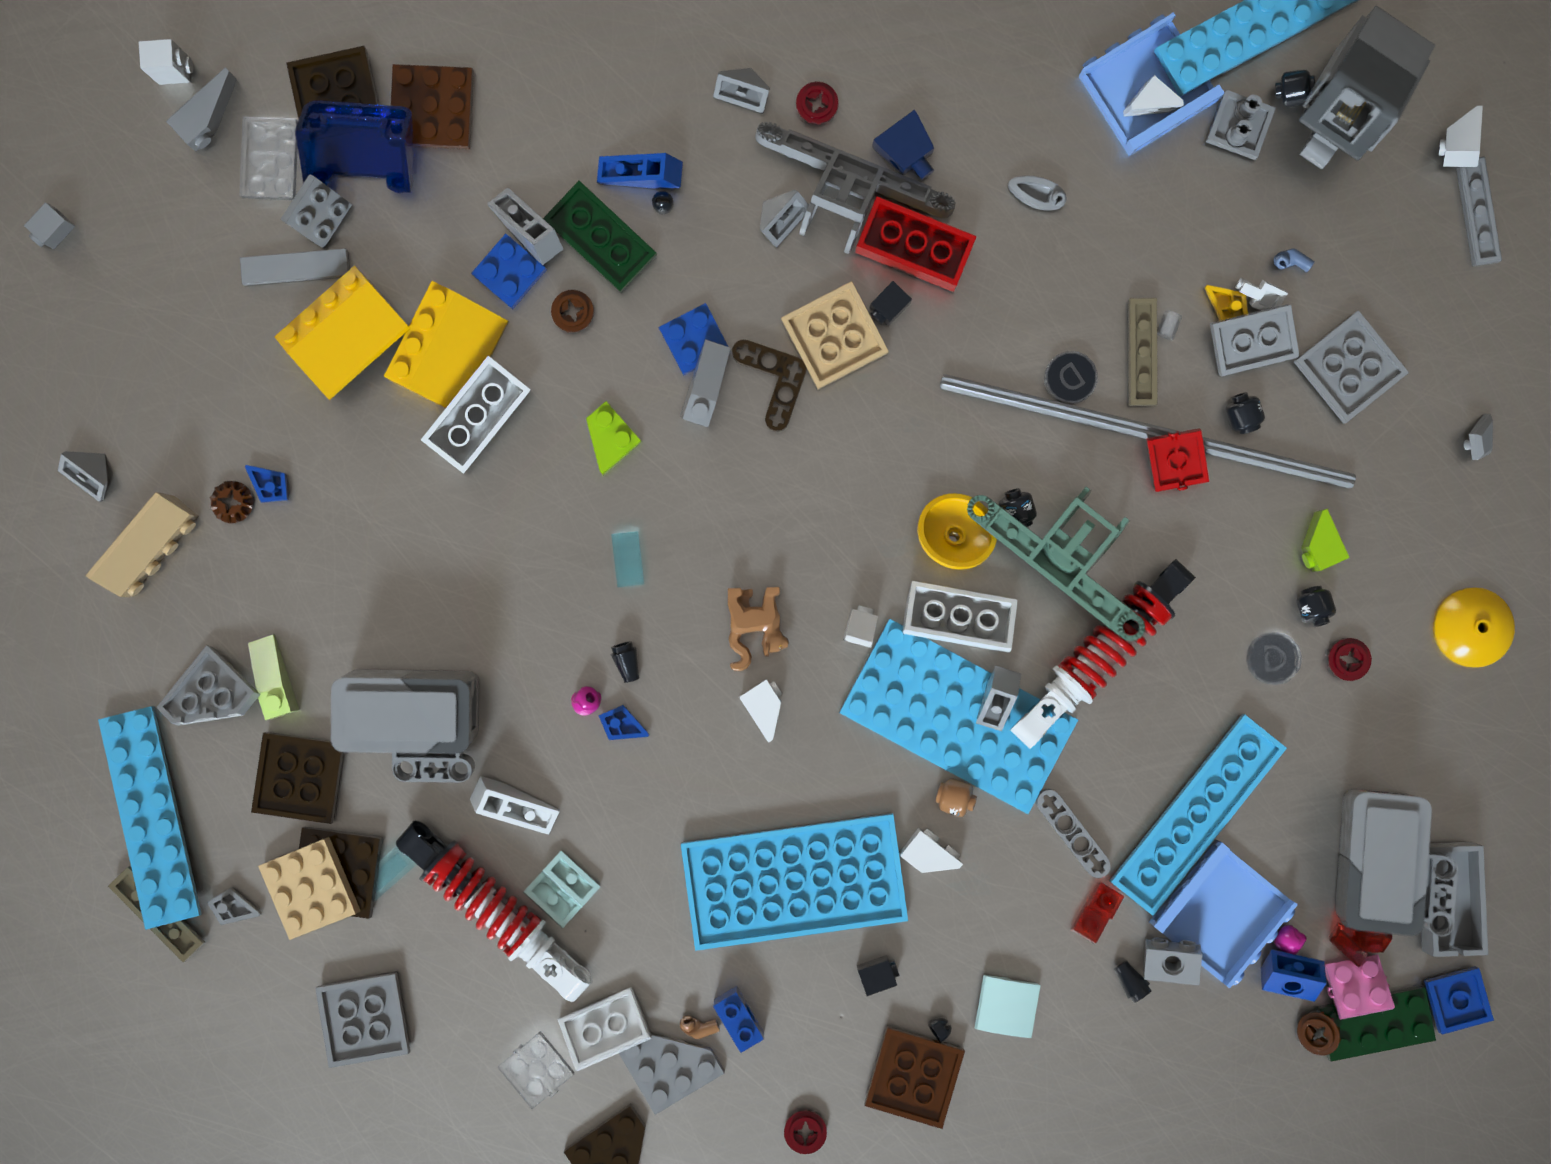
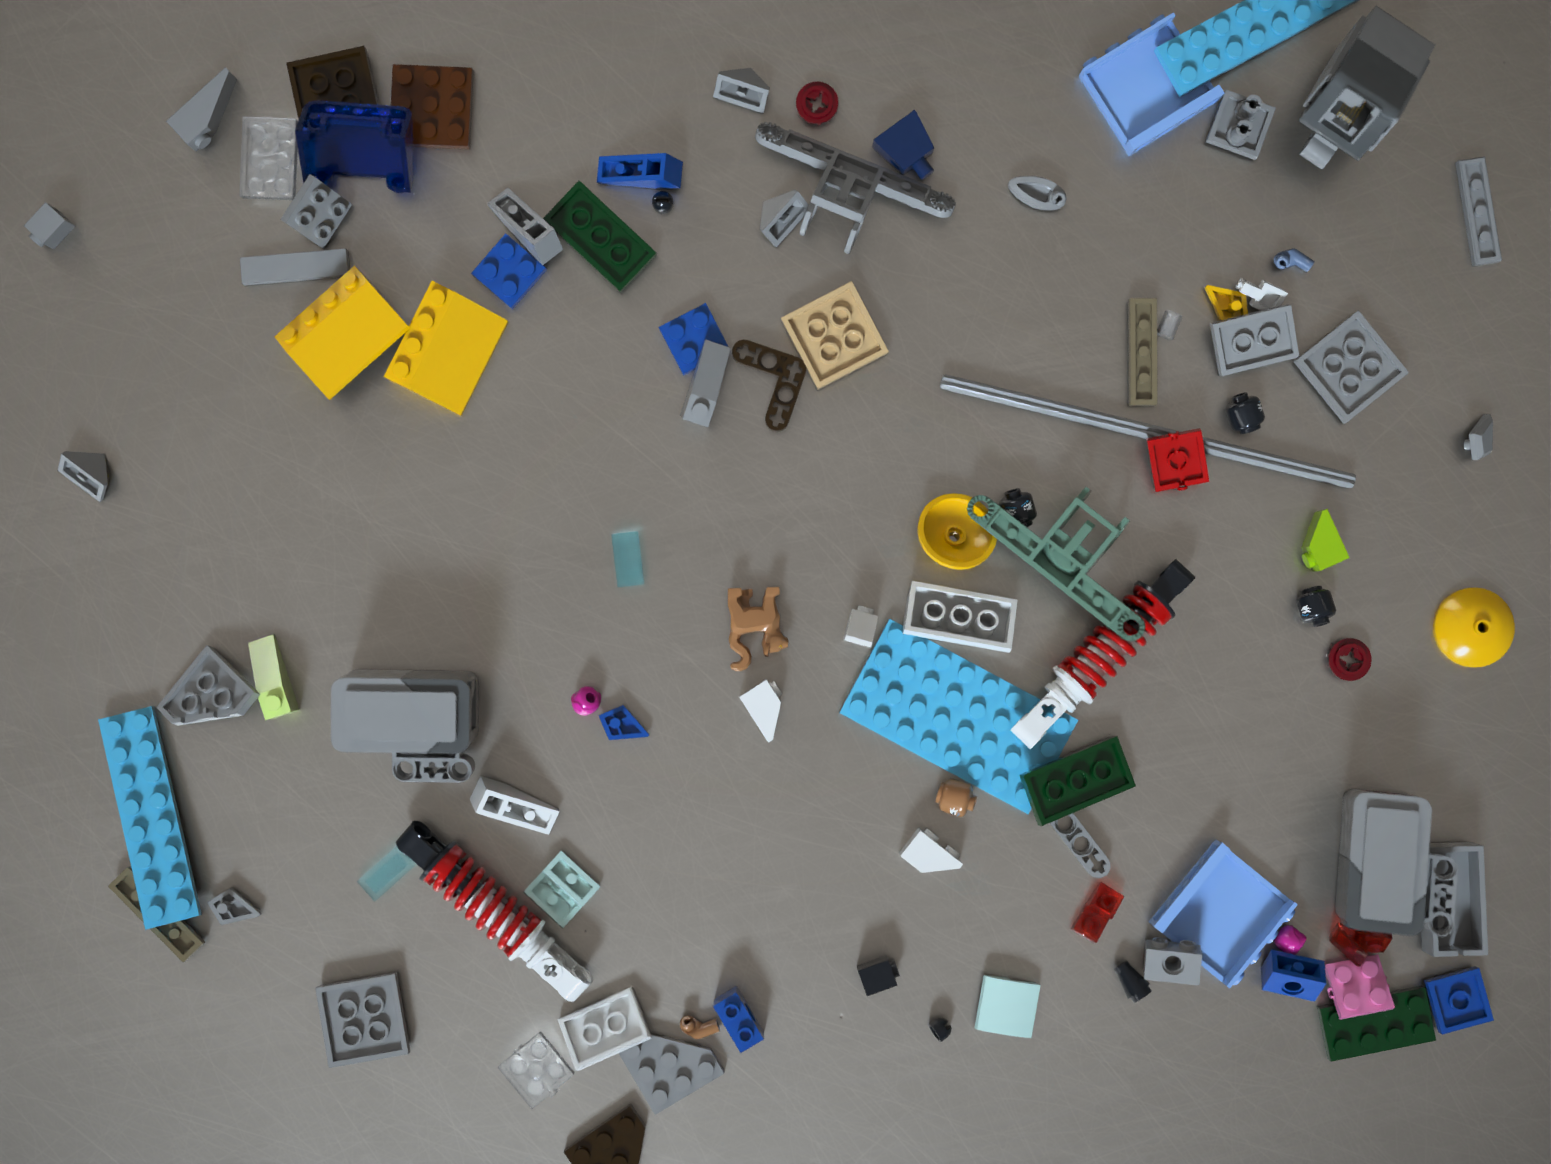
(143, 545): tan slope -> none
(165, 62): white brick -> none
(237, 512): reddish brown gear -> none
(268, 484): blue piece -> none
(297, 778): dark brown plate -> none
(309, 888): tan plate -> none
(358, 858): dark brown plate -> none
(475, 414): white brick -> none
(561, 306): reddish brown gear -> none
(610, 437): lime wing -> none
(626, 661): black cone -> none
(794, 881): medium azure plate -> none
(795, 1139): dark red gear -> none
(889, 304): black brick -> none
(914, 1077): reddish brown plate -> none
(915, 244): red brick -> none
(999, 698): light grey slope -> none
(1070, 377): black tile -> none
(1077, 780): none -> dark green plate
(1153, 99): white slope -> none
(1198, 814): medium azure plate -> none
(1273, 658): clear tile -> none
(1294, 87): black head -> none
(1307, 1032): reddish brown gear -> none
(1463, 141): white slope -> none

